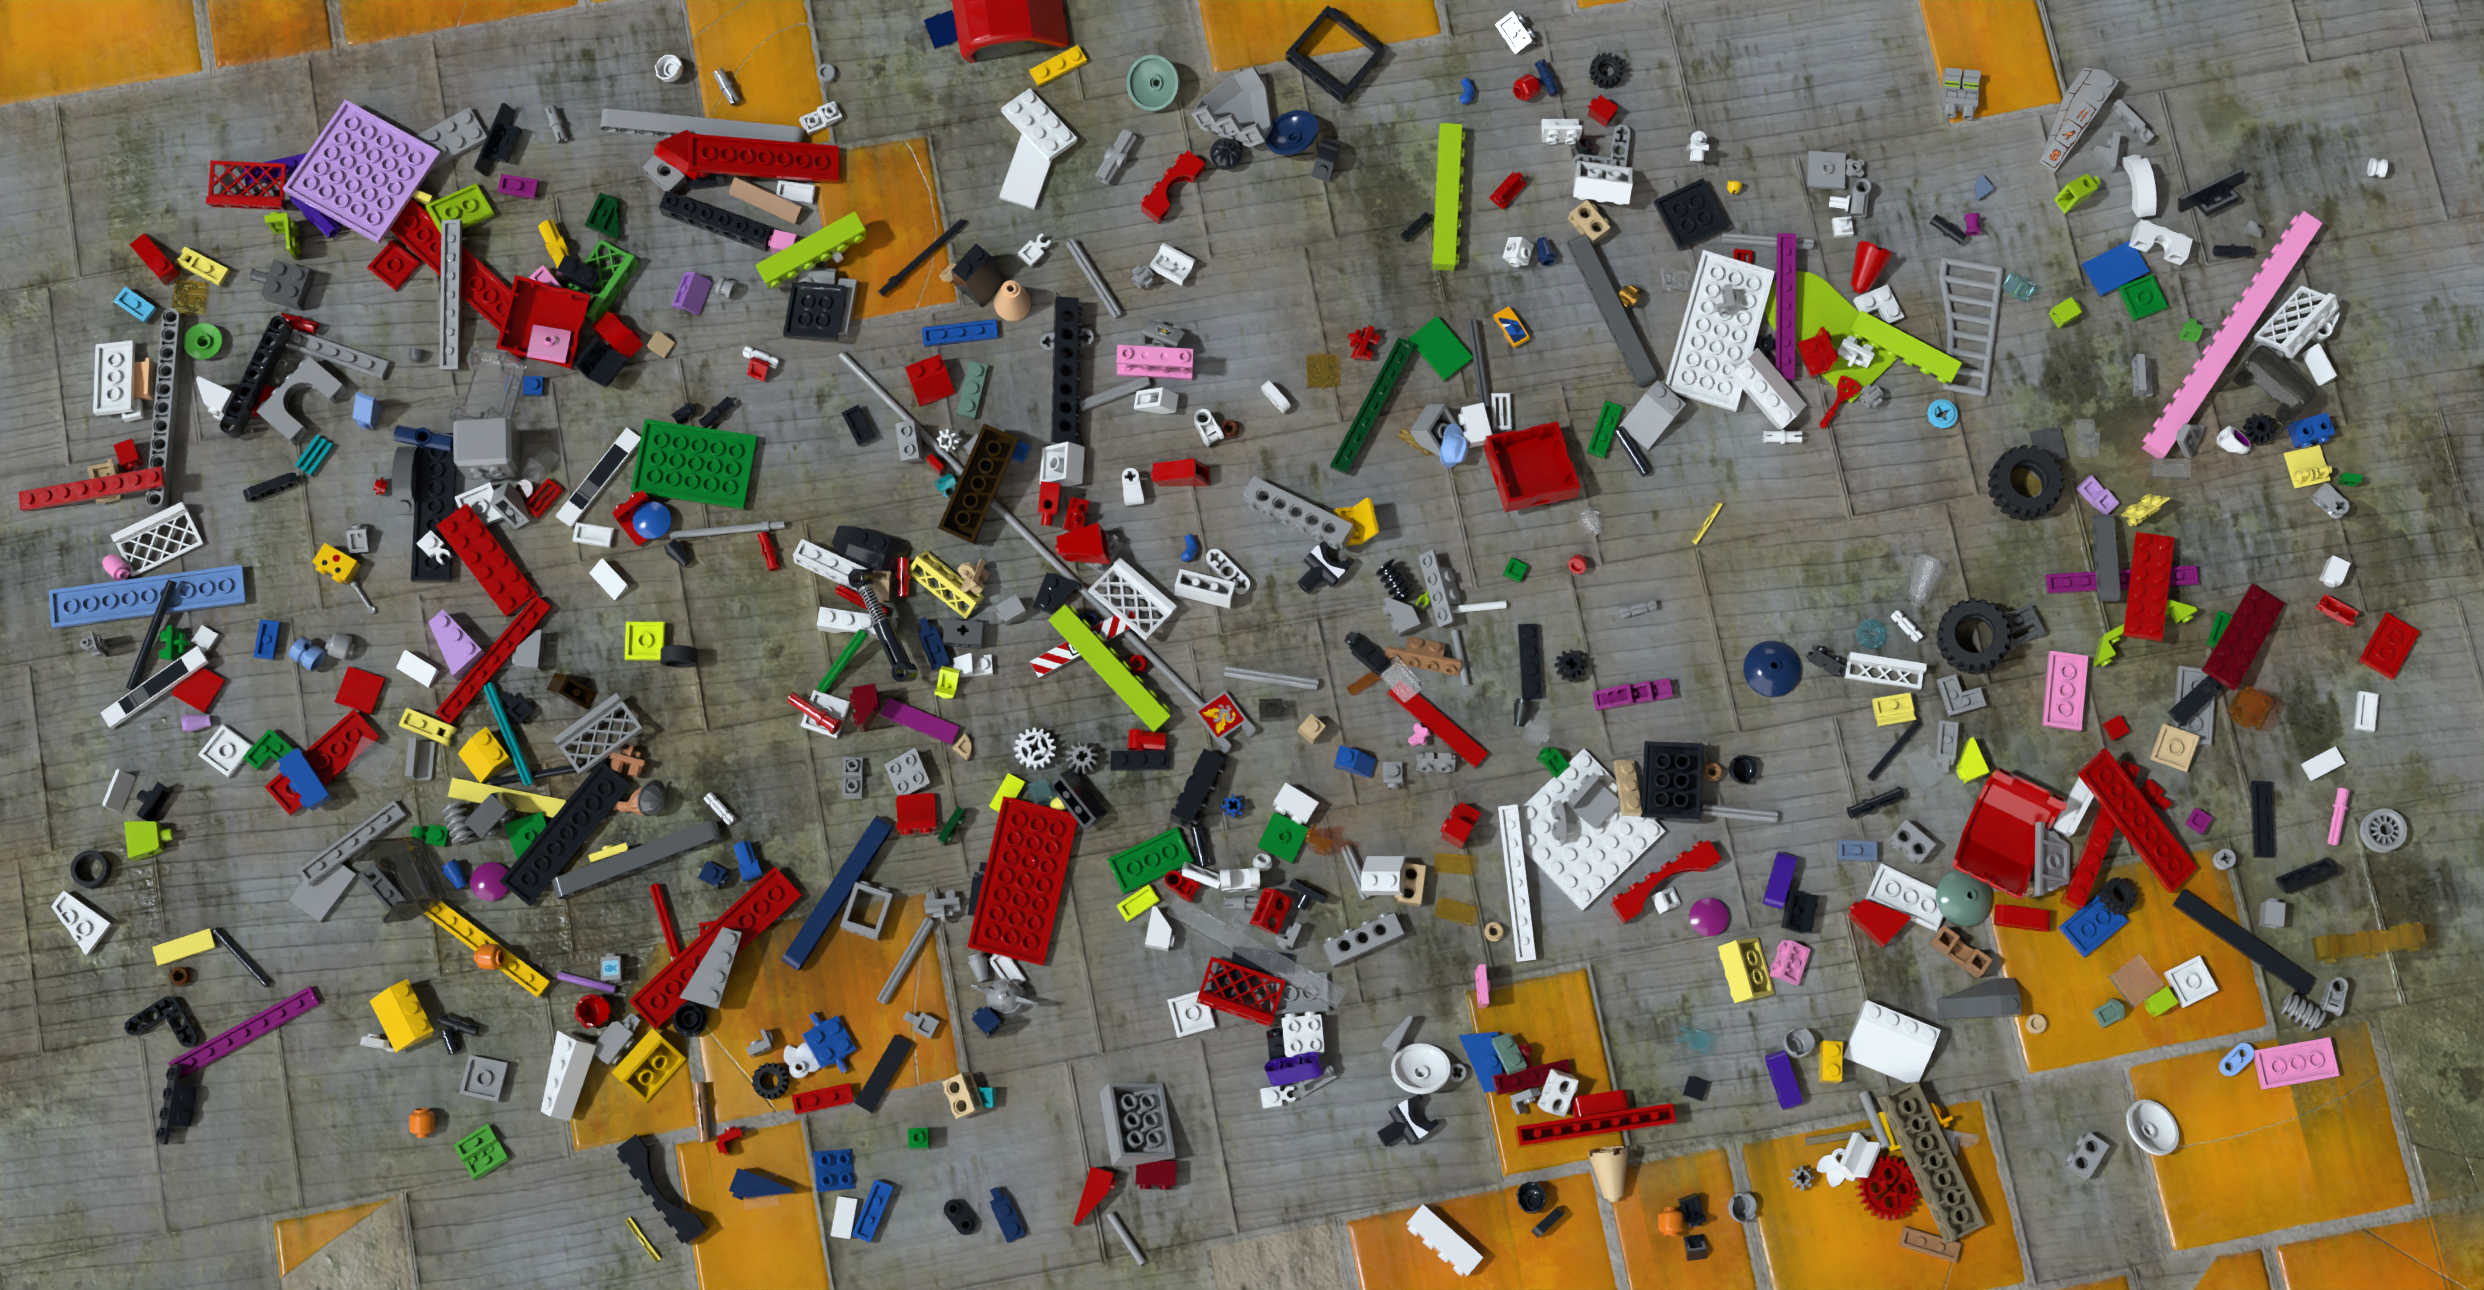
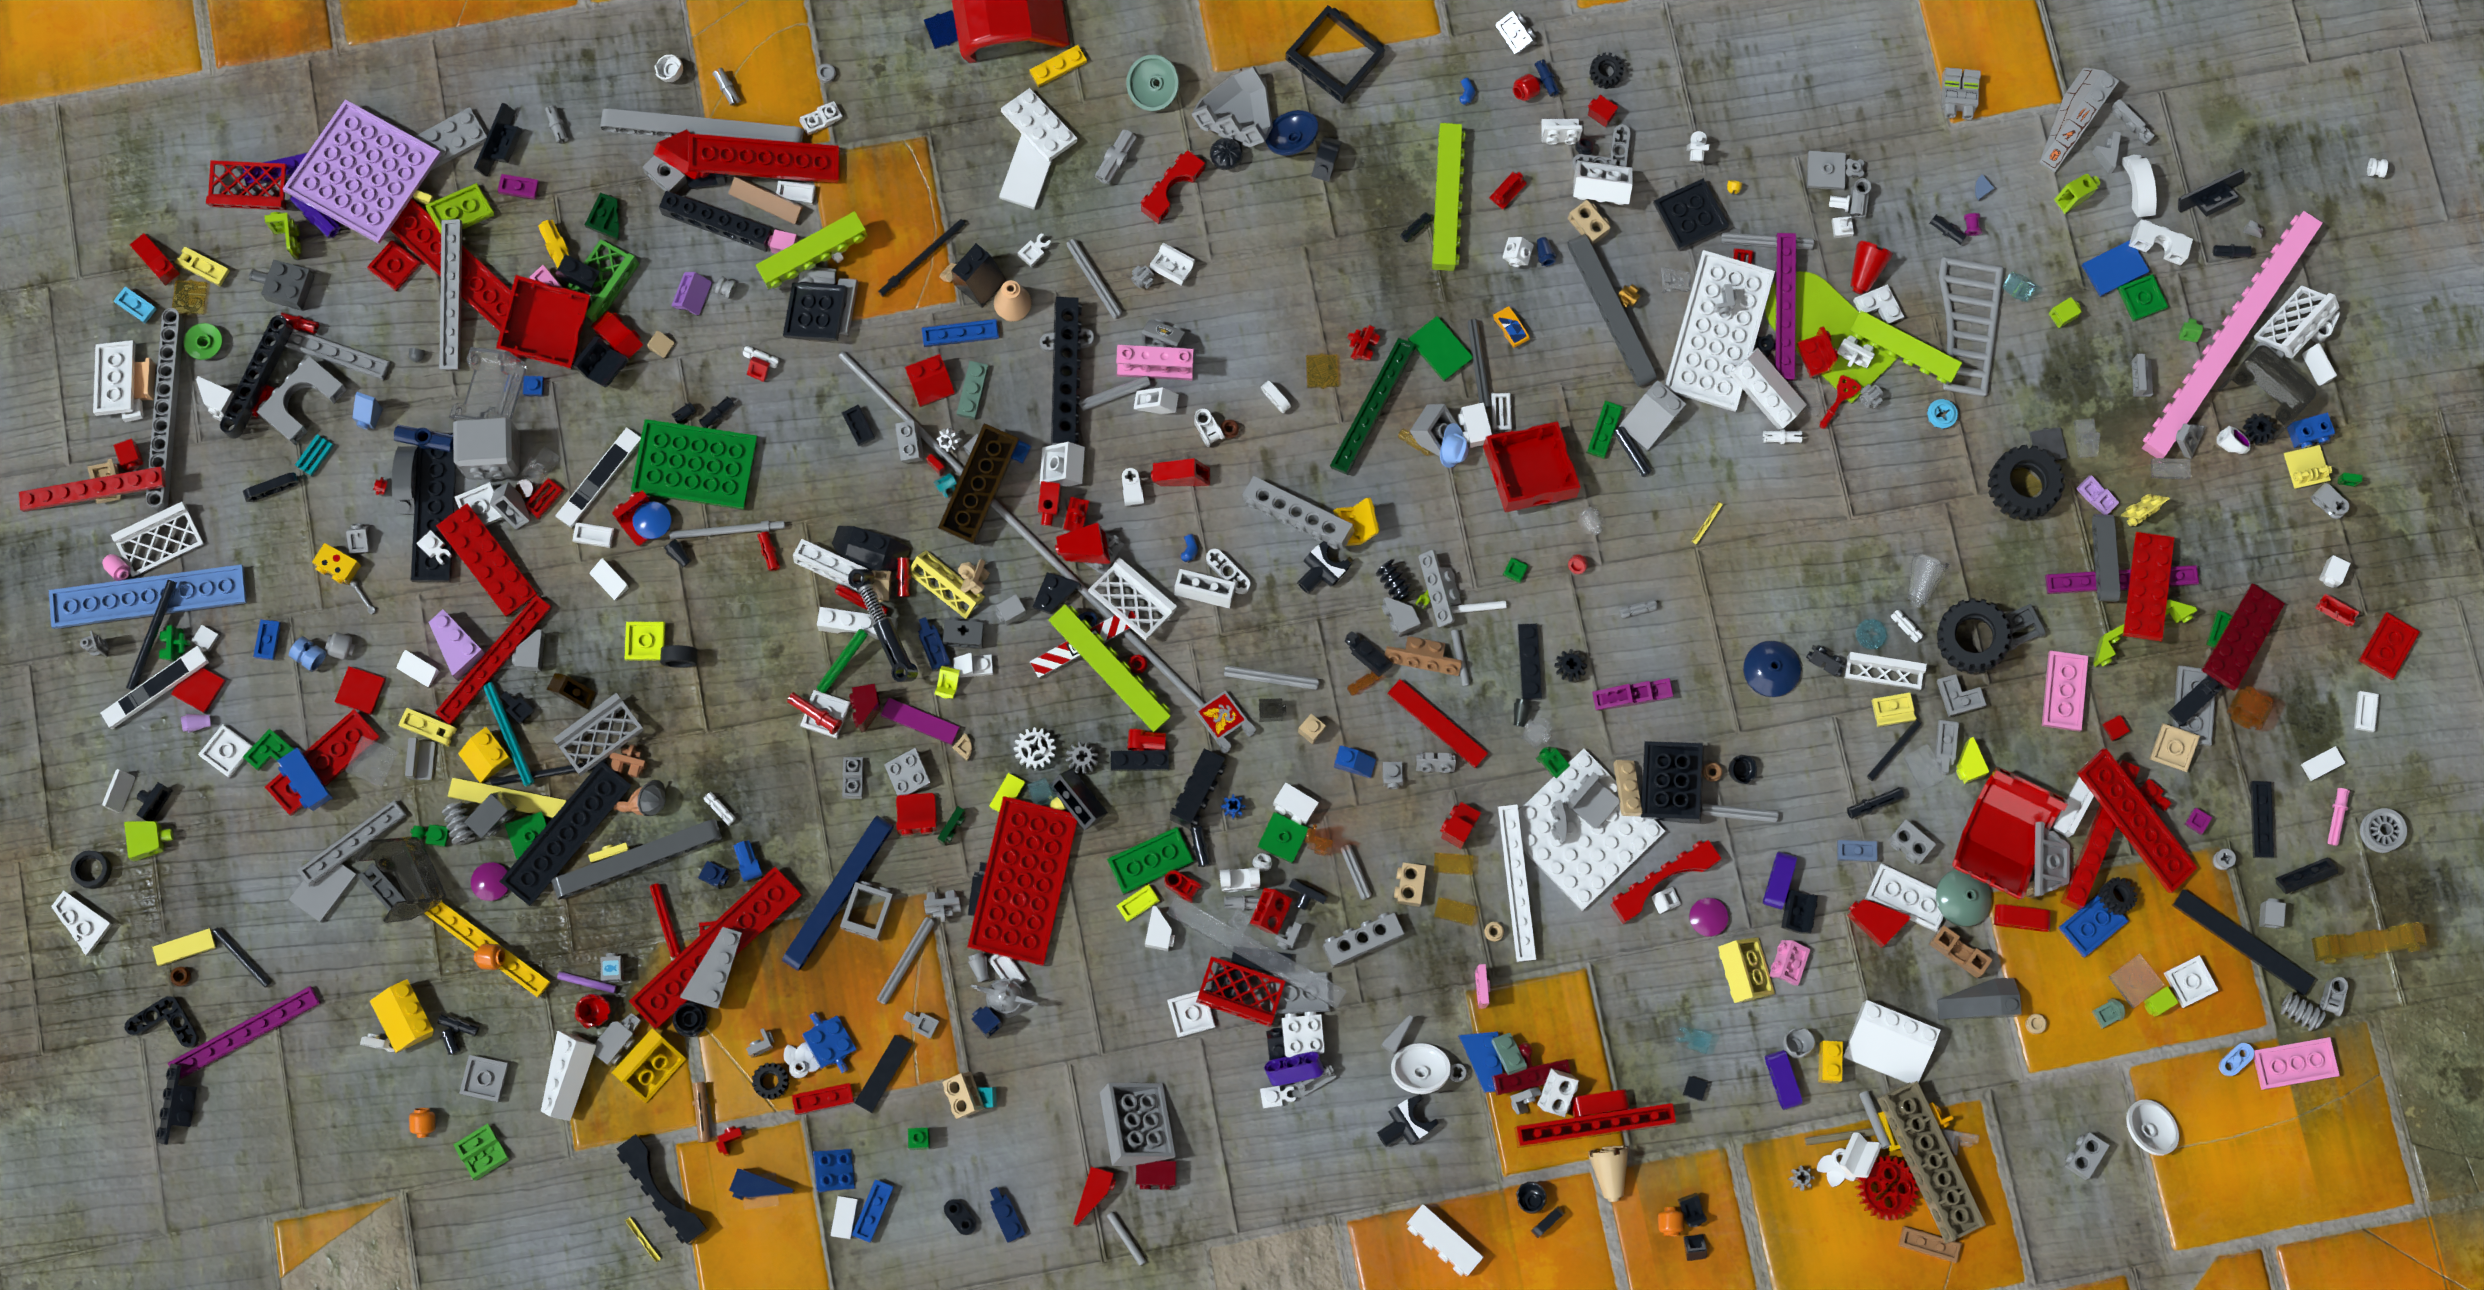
(454, 873): blue cone -> none
(549, 343): bright pink plate -> none
(1200, 874): white tile -> none
(1383, 875): white slope -> none
(1401, 680): clear panel -> none
(1419, 736): bright pink piece -> none
(1742, 1207): light grey hair -> none

